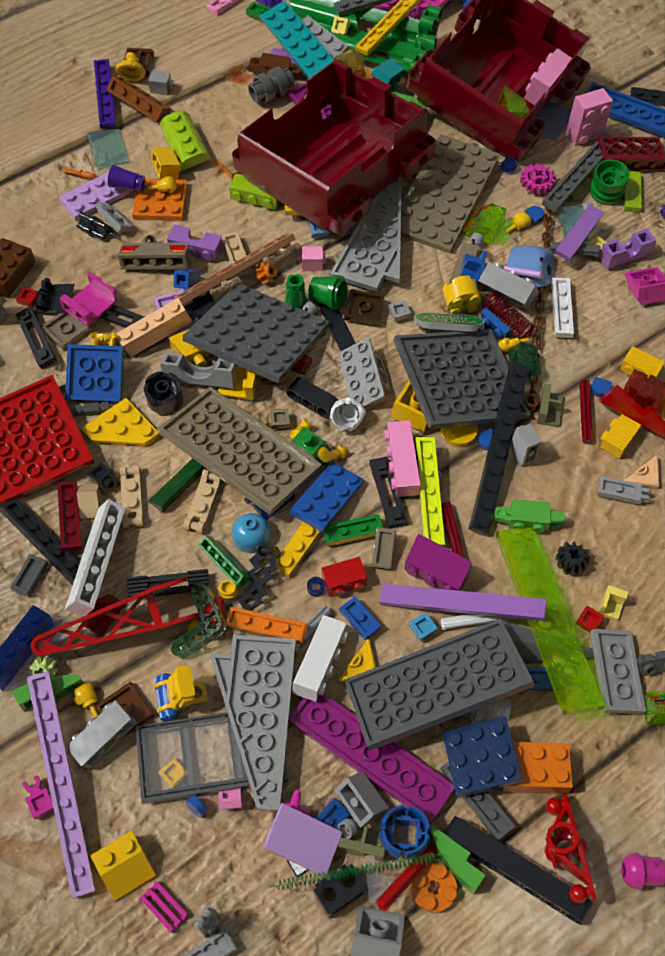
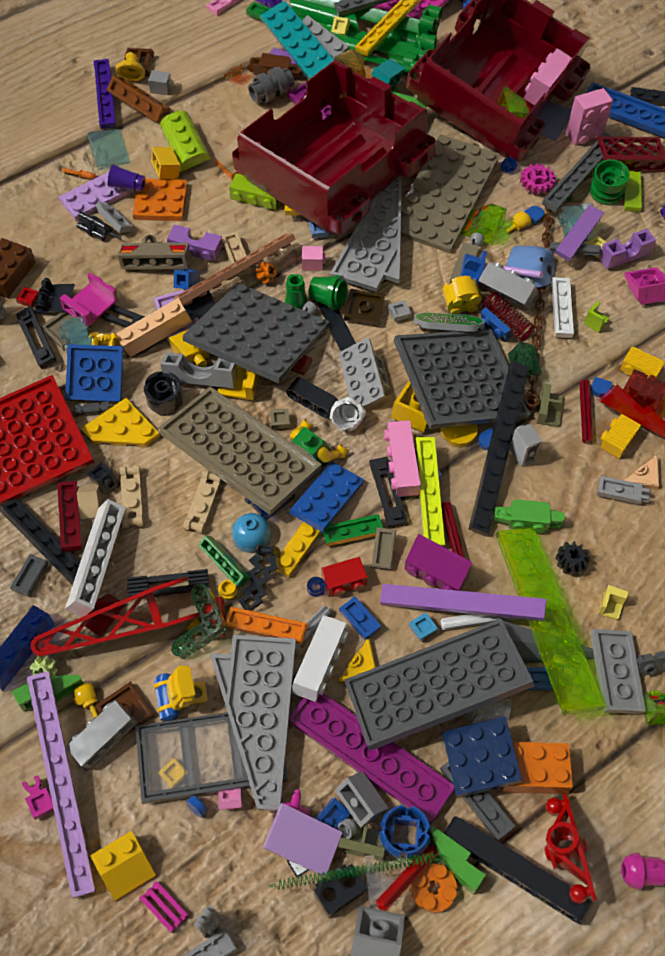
(74, 332): none -> clear light blue brick
(167, 184): yellow piece -> none
(177, 485): dark green slope -> none
(507, 344): yellow piece -> none
(589, 619): red plate -> none
(595, 319): none -> lime panel

